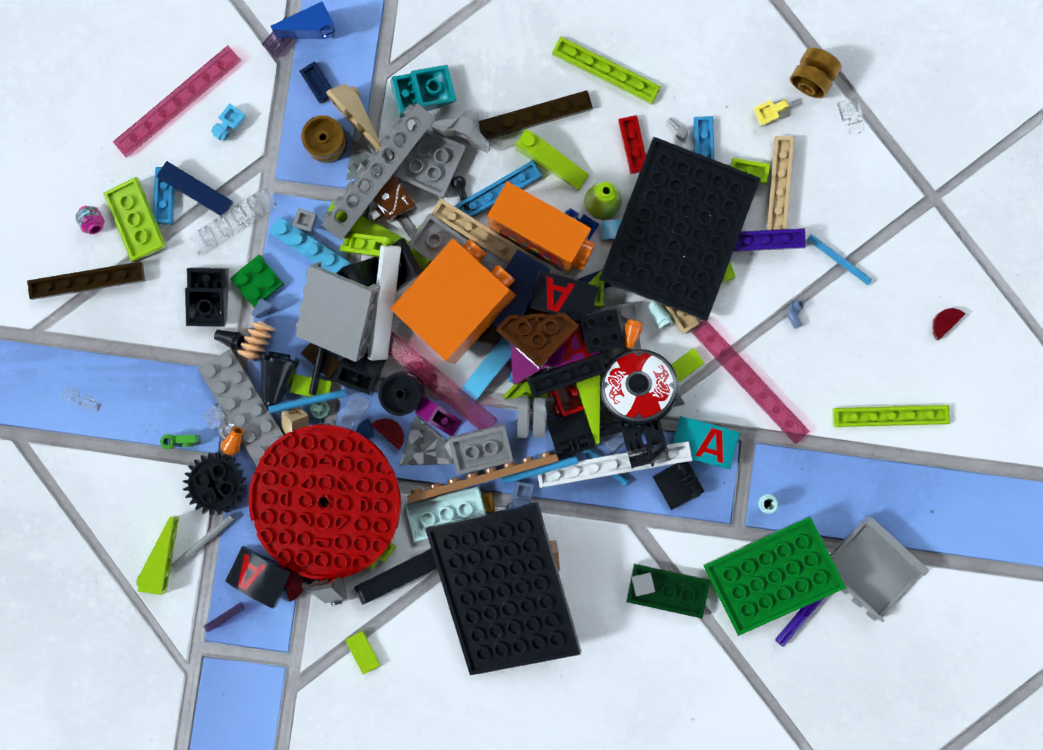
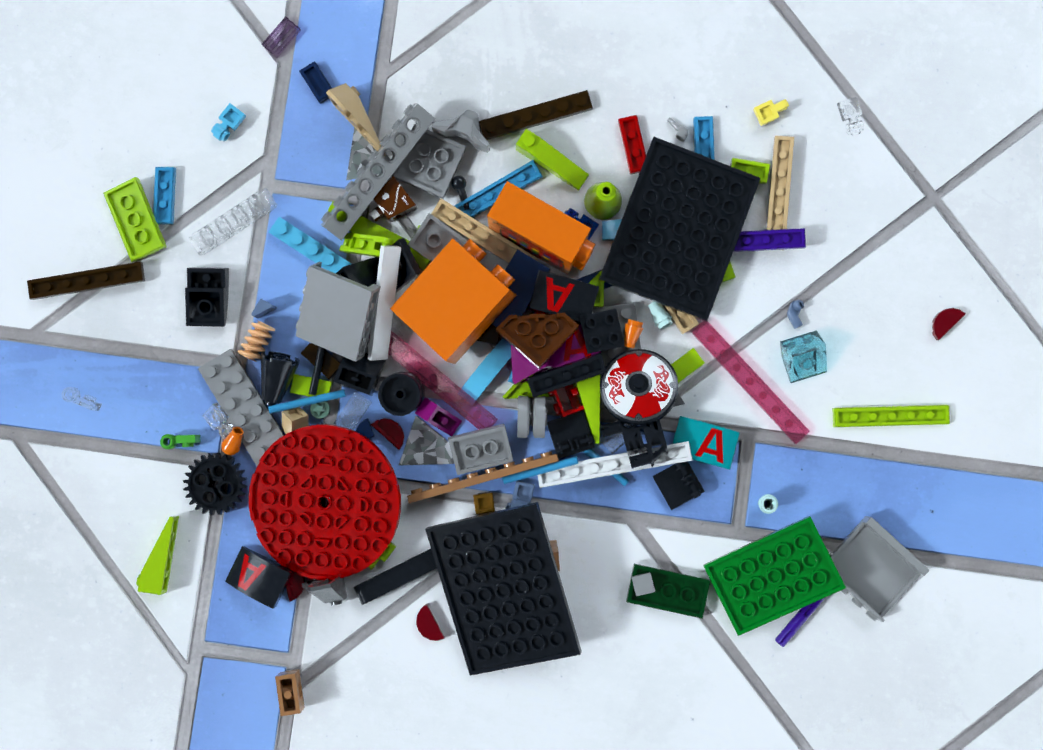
(89, 219): dark pink head -> none
(176, 101): clear pink tile -> none
(194, 189): dark blue tile -> none
(202, 542): light grey bar -> none
(223, 617): clear purple tile -> none
(229, 338): black cone -> none
(256, 280): green plate -> none
(290, 692): none -> medium nougat brick
(304, 220): light grey tile -> none
(306, 24): blue slope -> none
(325, 128): pearl gold wheel -> none
(362, 652): lime tile -> none
(427, 87): teal slope -> none
(428, 625): none -> dark red tile
(443, 510): light aqua tile -> none
(606, 70): lime tile -> none
(804, 356): none -> clear light blue slope
(815, 72): pearl gold wheel -> none
(839, 259): dark azure bar -> none

